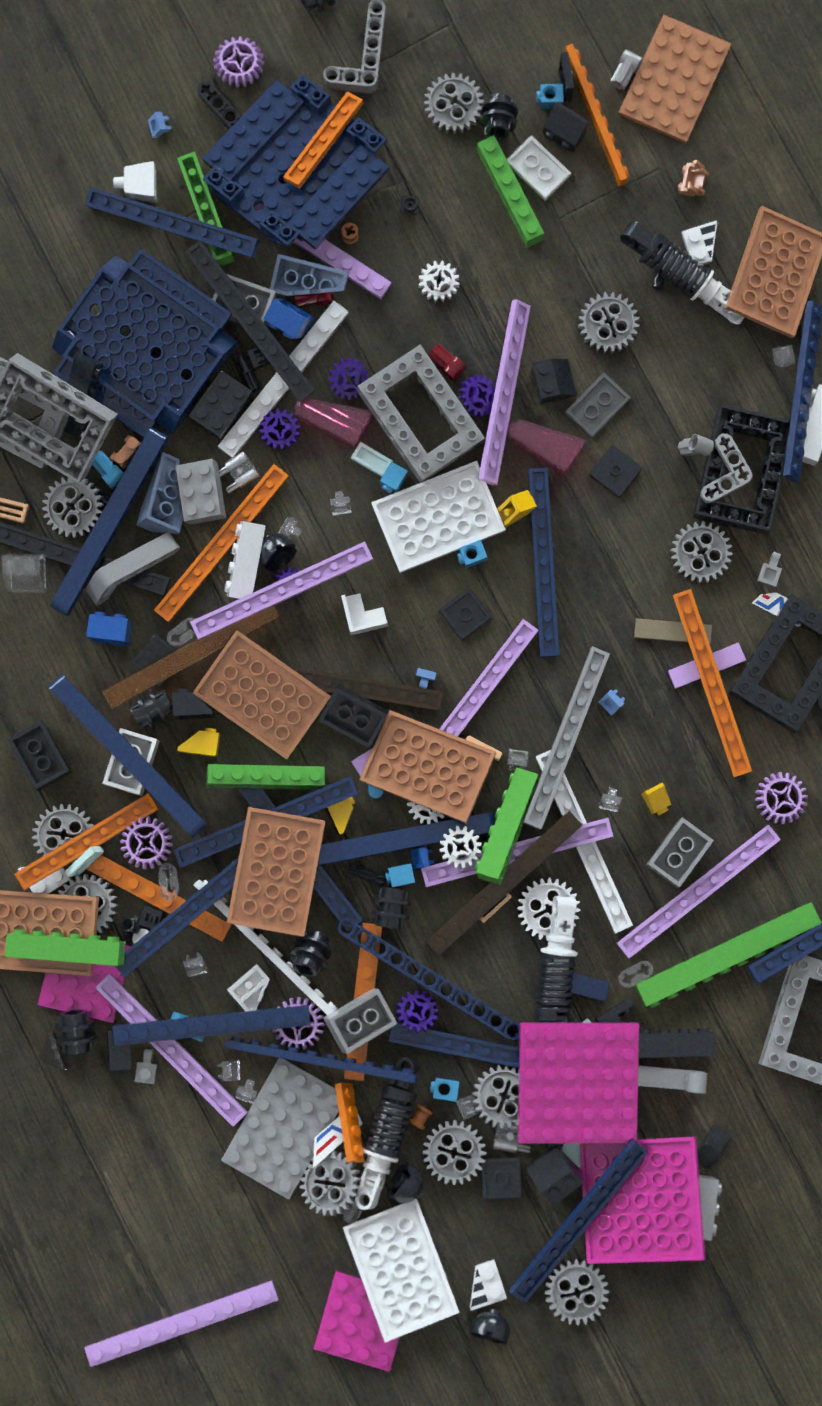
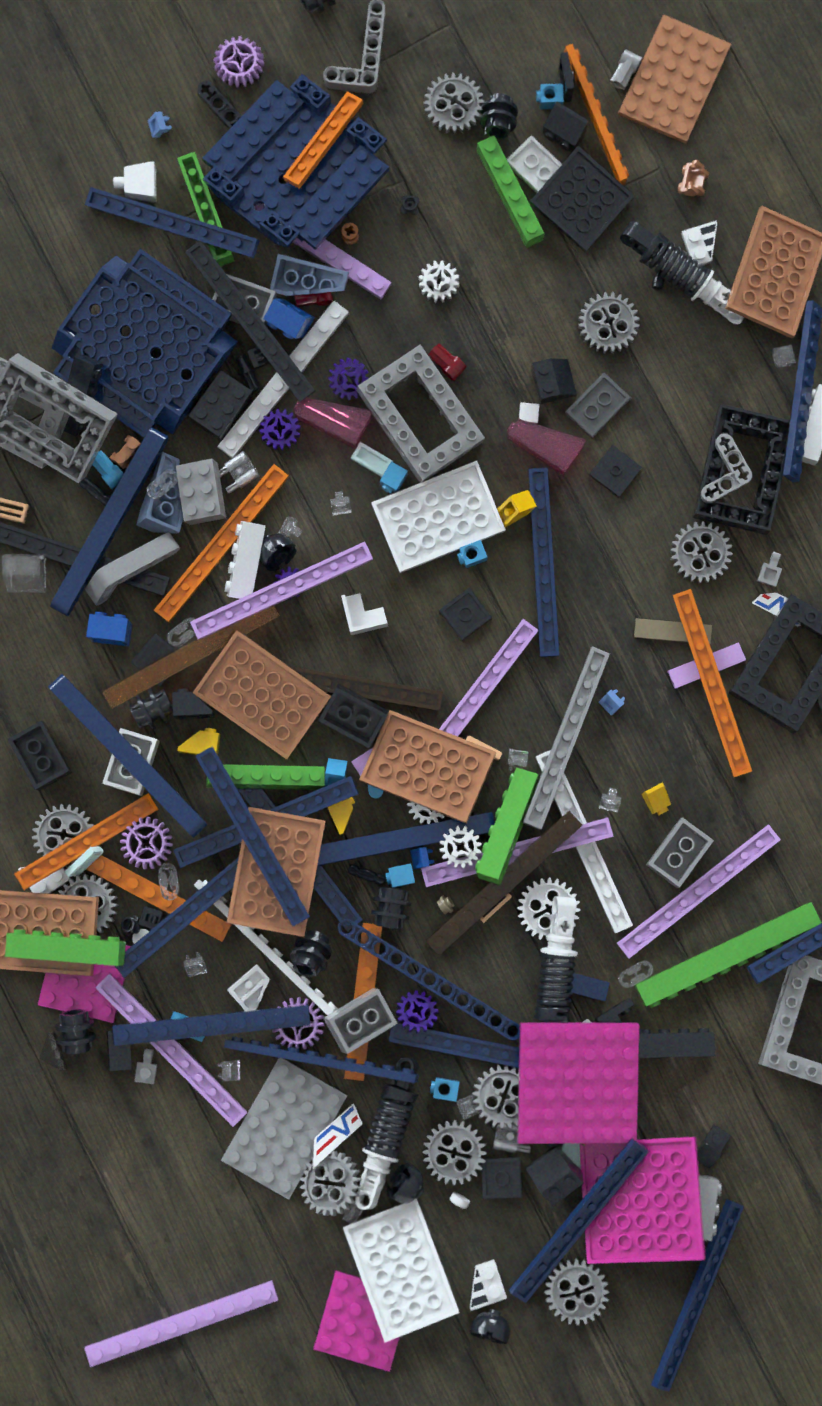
(60, 494): light grey gear -> none
(165, 487): none -> clear beam
(246, 1093): clear tile -> none
(252, 836): none -> dark blue plate
(335, 771): none -> dark azure brick
(349, 1123): orange plate -> none
(420, 1116): dark orange bush -> none
(425, 676): medium blue tile -> none
(445, 904): none -> dark tan plate
(459, 1200): none -> white tile
(469, 396): dark purple gear -> none
(504, 392): lavender plate -> none
(529, 412): none -> white tile
(581, 199): none -> black plate
(672, 1078): light grey beam -> none
(696, 445): light grey piece -> none
(697, 1296): none -> dark blue plate
(788, 801): lavender gear -> none

